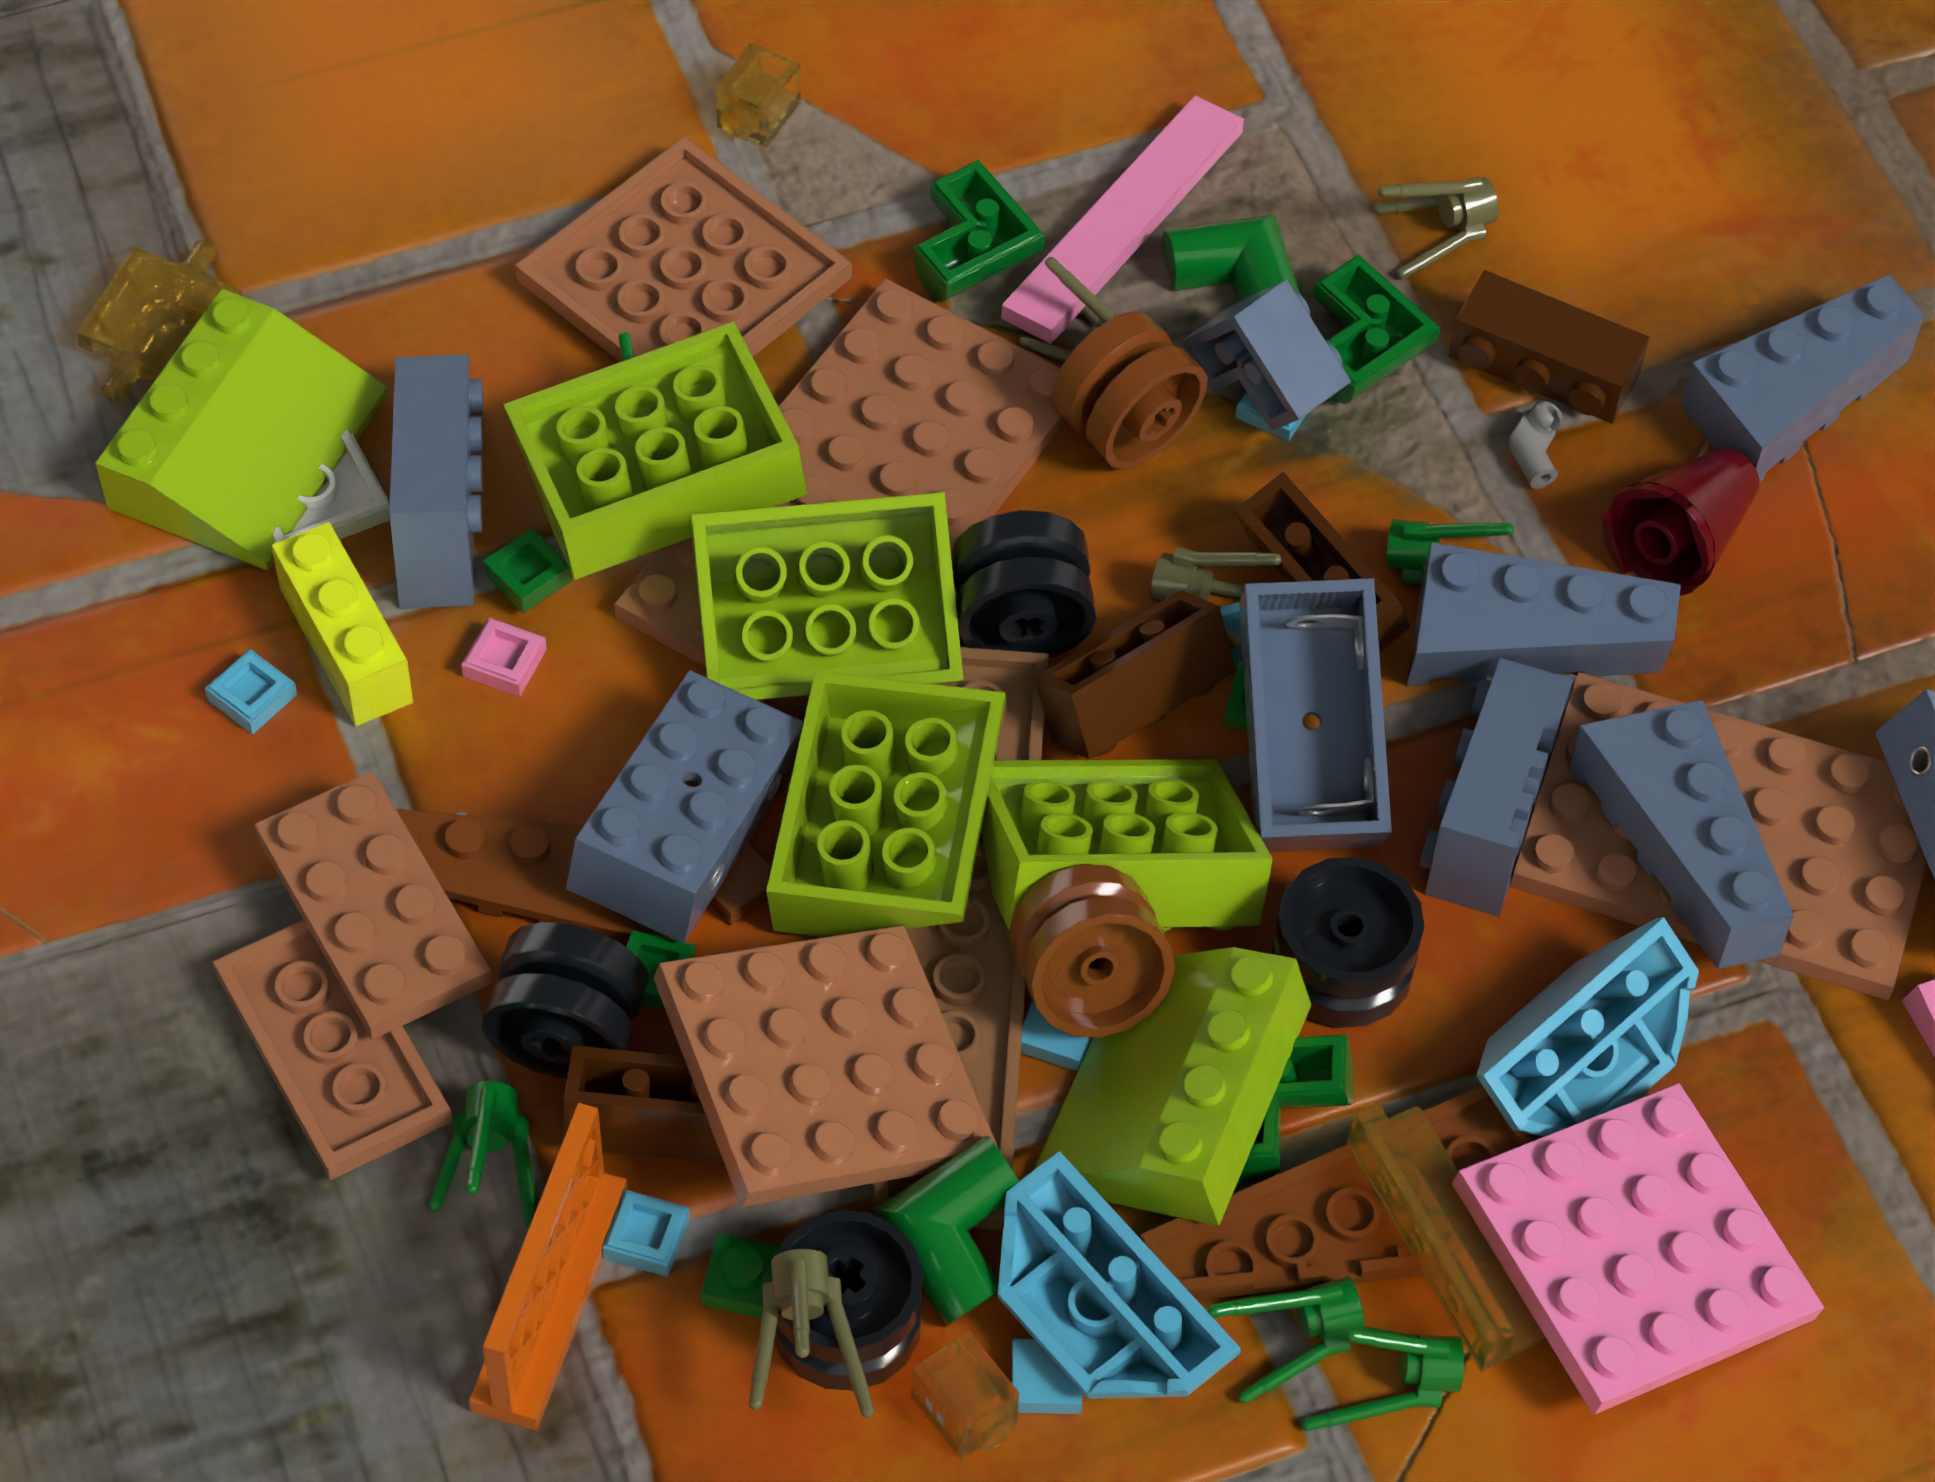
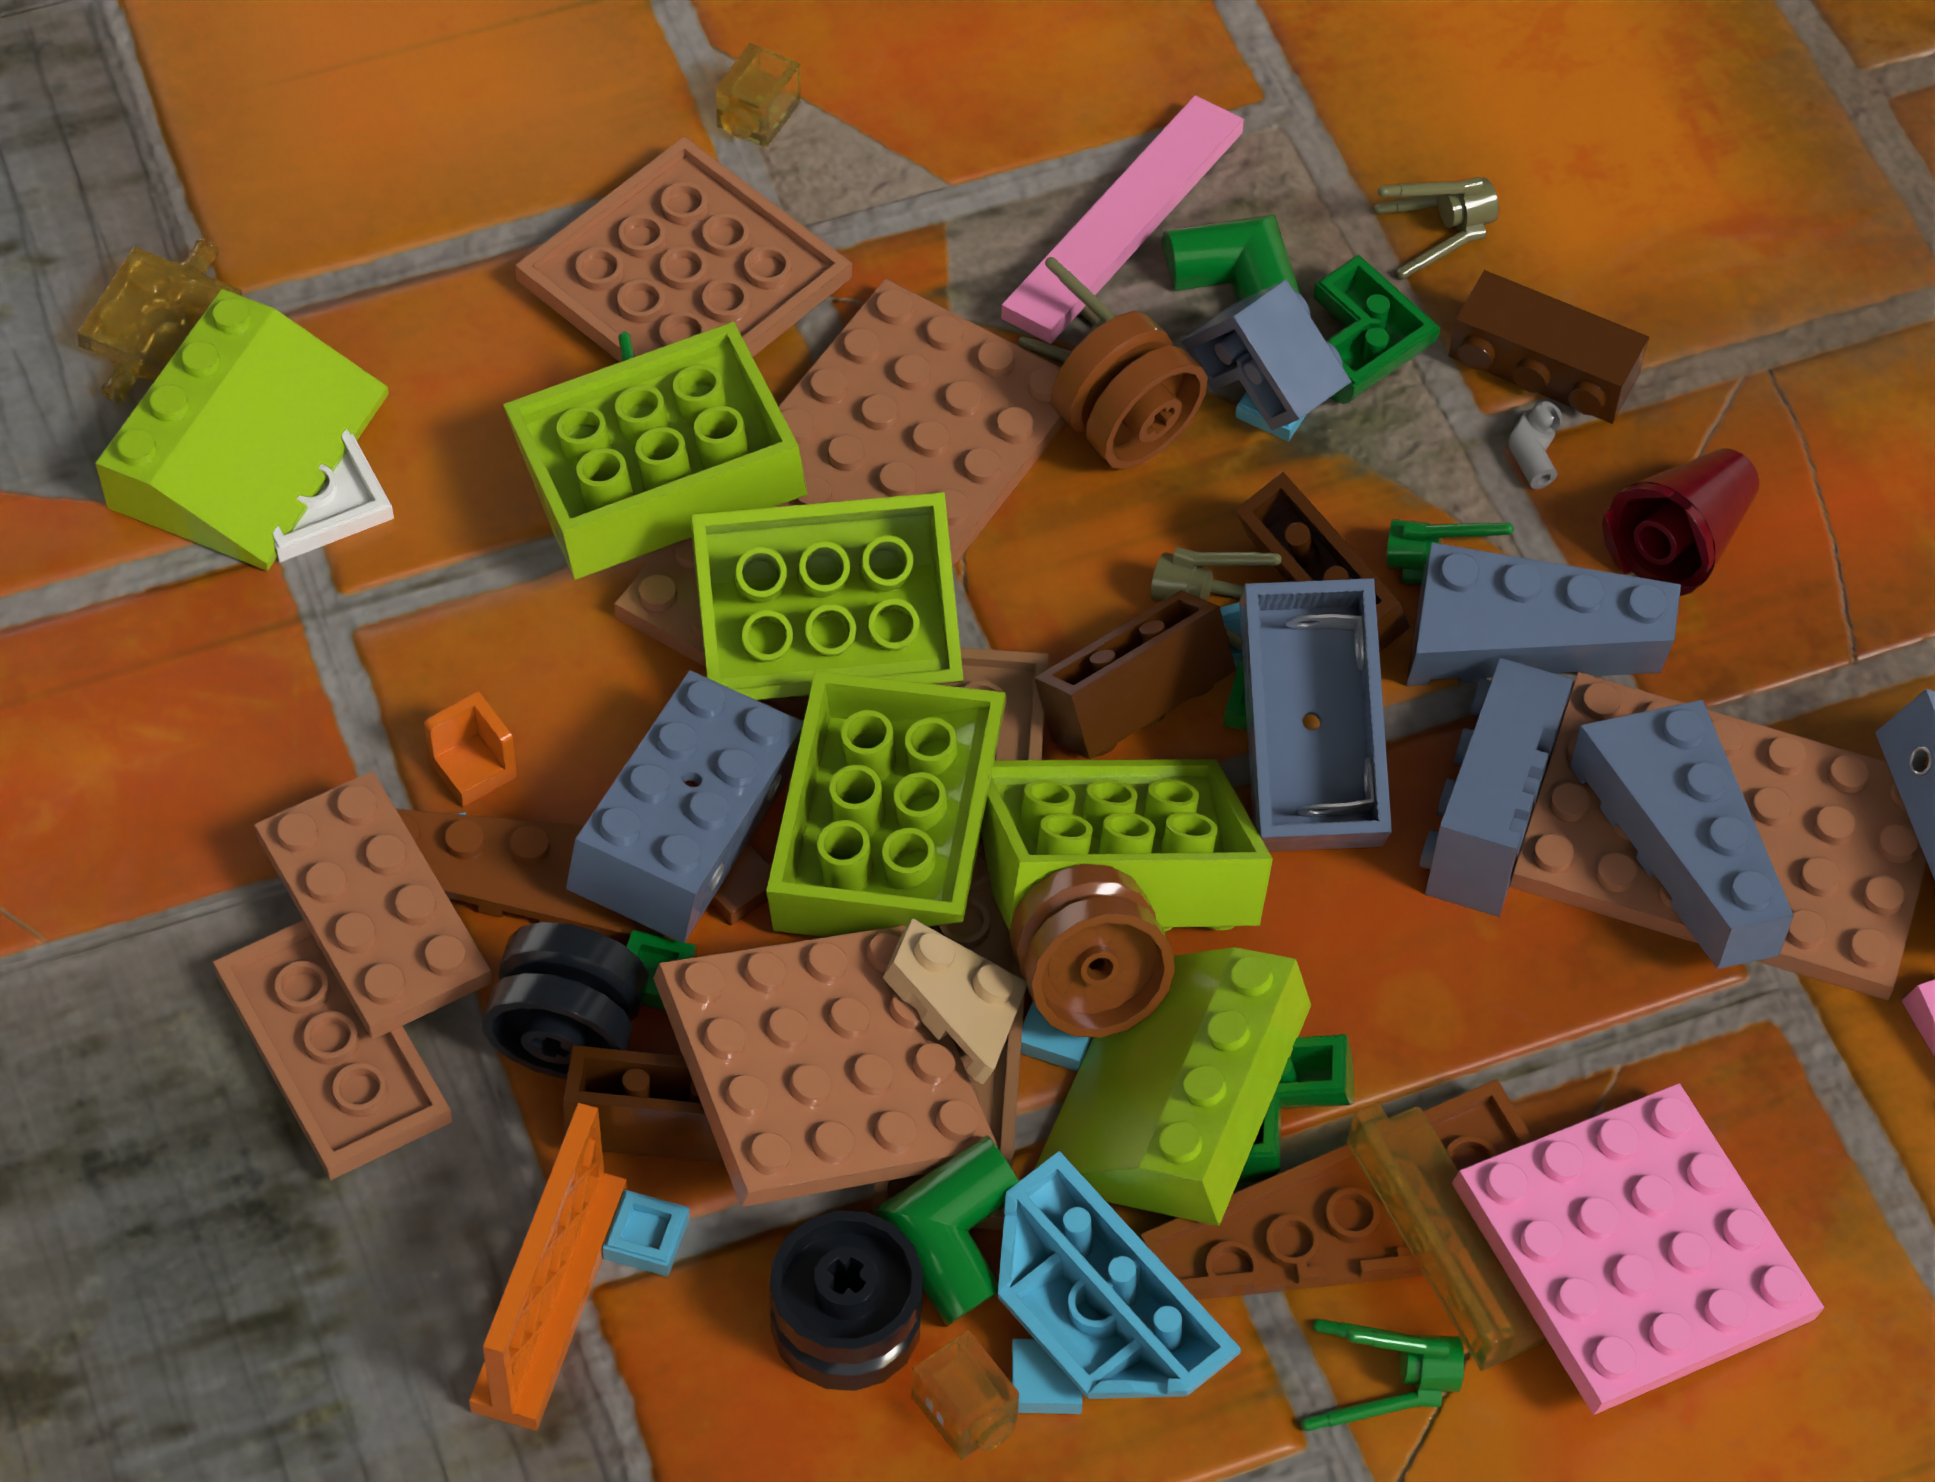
(251, 691): medium azure tile -> none
(342, 624): neon yellow brick -> none
(436, 479): sand blue wedge -> none
(470, 748): none -> orange panel
(487, 1126): green plant -> none
(504, 657): bright pink tile -> none
(527, 570): green plate -> none
(737, 1275): green plate -> none
(801, 1291): olive plant -> none
(956, 993): none -> tan wing
(986, 234): green brick -> none
(1023, 583): black wheel -> none
(1322, 1311): green plant -> none
(1353, 938): black wheel -> none
(1593, 1034): medium azure wedge -> none
(1801, 373): sand blue wedge -> none

